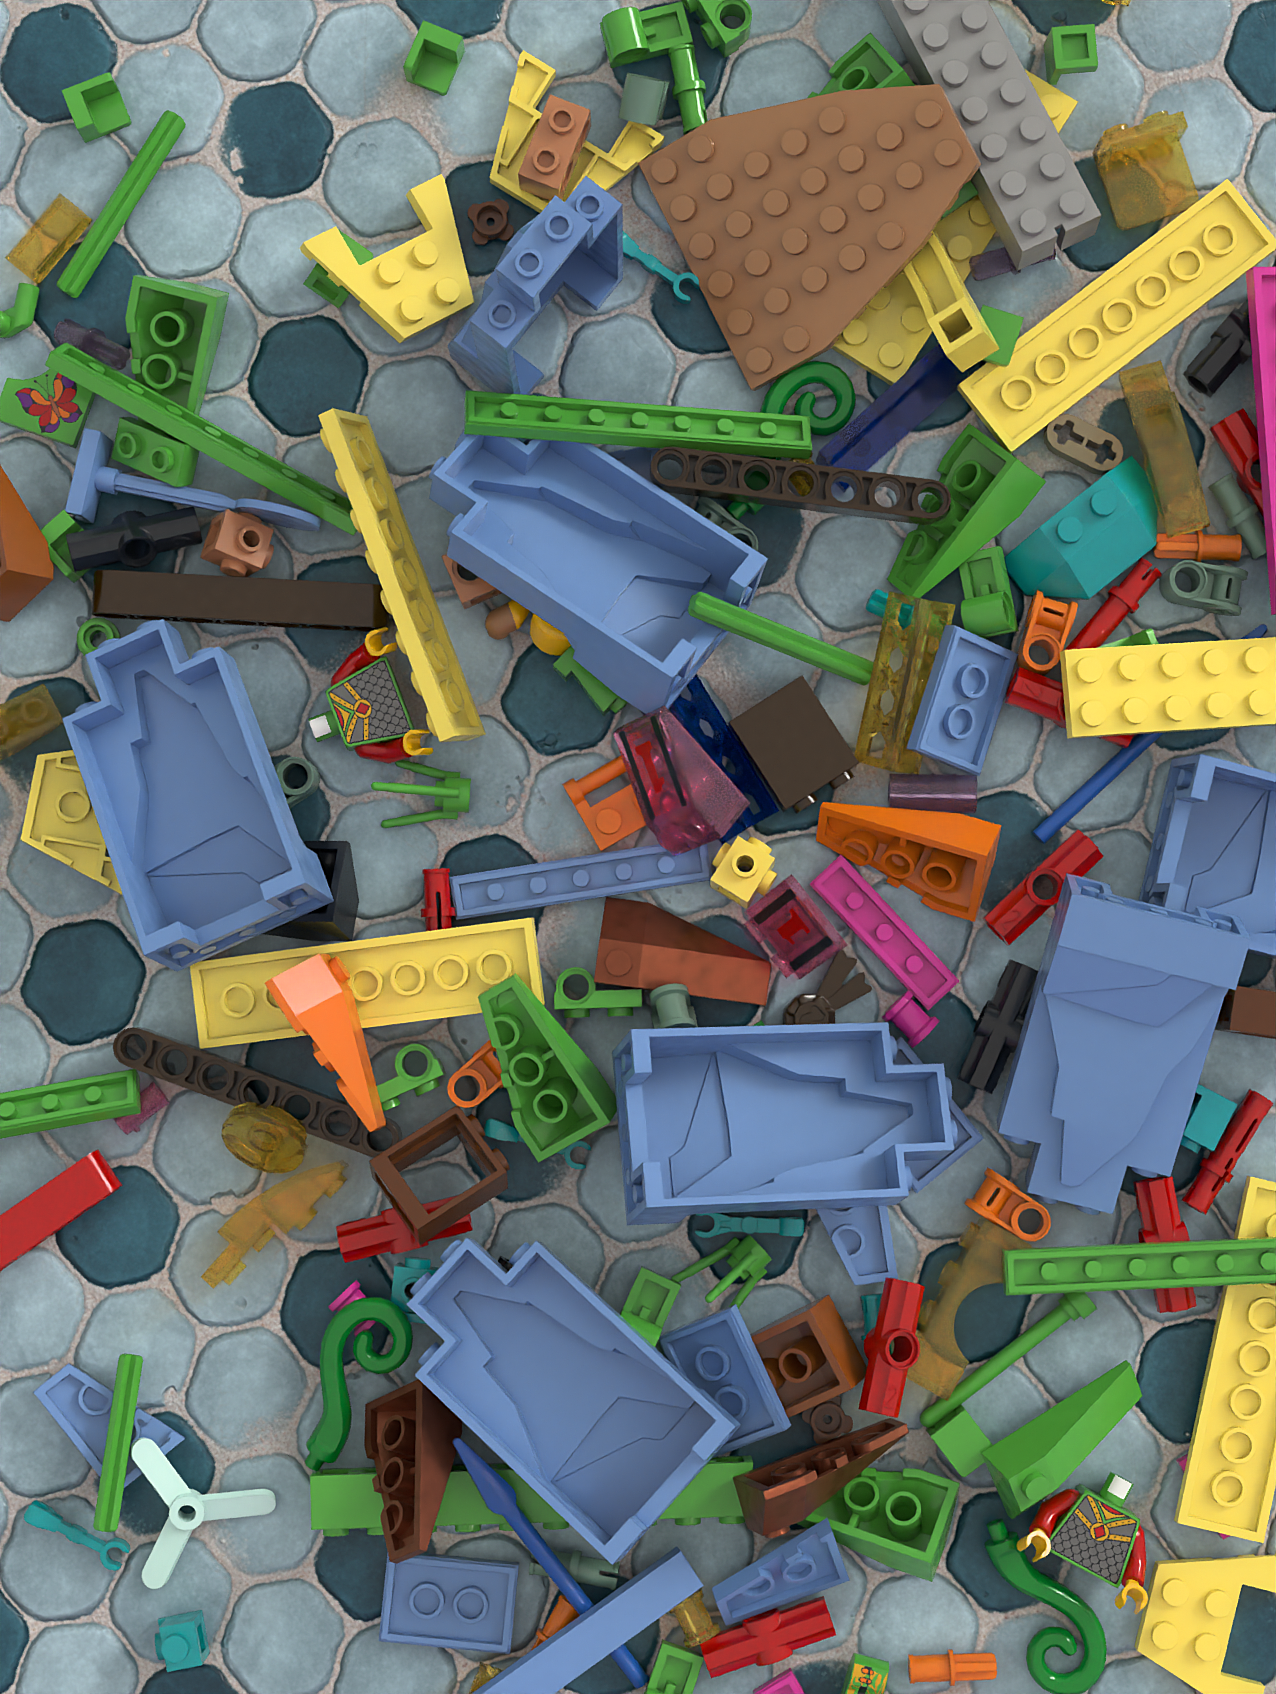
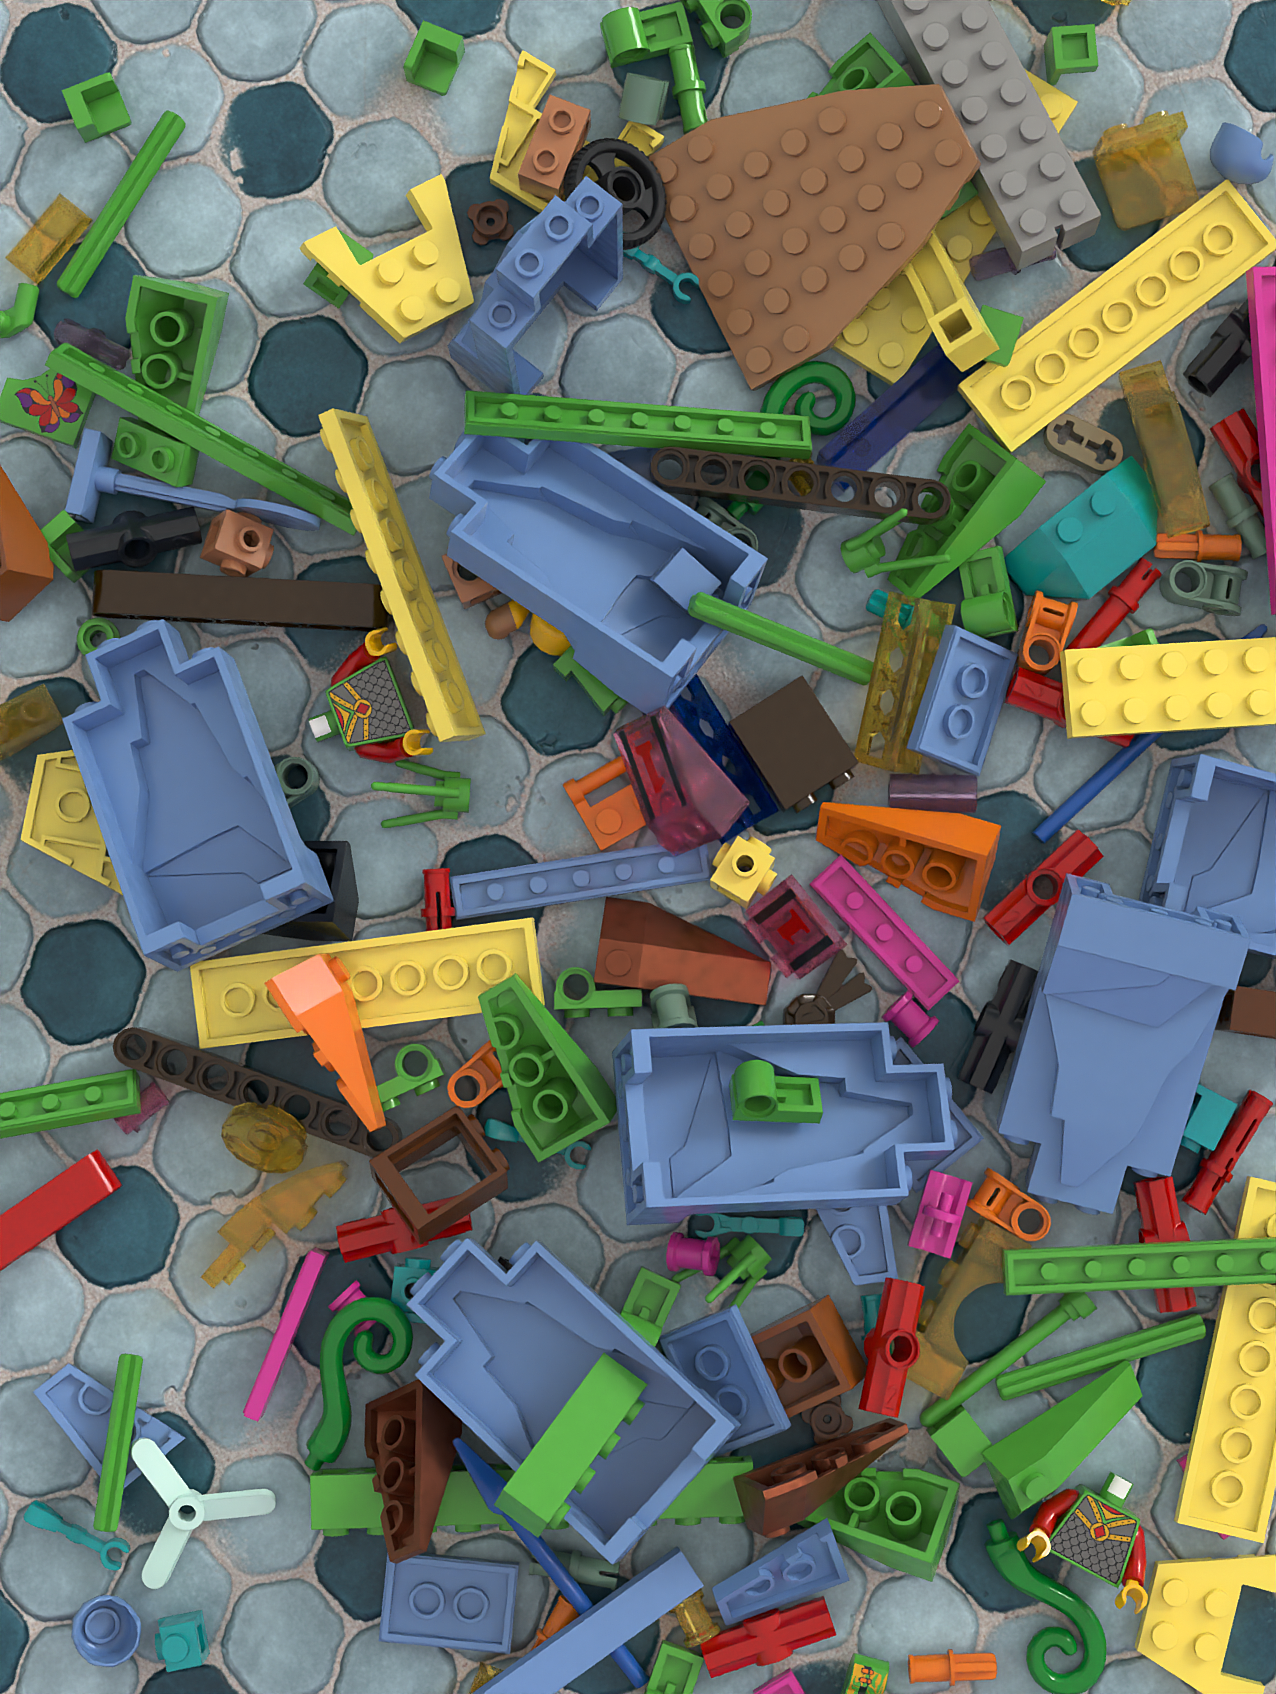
(106, 1631): none -> medium blue hair
(285, 1334): none -> dark pink tile
(570, 1445): none -> bright green brick
(635, 187): none -> black wheel
(683, 577): none -> medium blue brick
(693, 1254): none -> dark pink bush
(770, 1098): none -> bright green plate
(867, 548): none -> bright green plant
(939, 1213): none -> dark pink hips
(1100, 1356): none -> bright green axle
(1238, 155): none -> medium blue hair

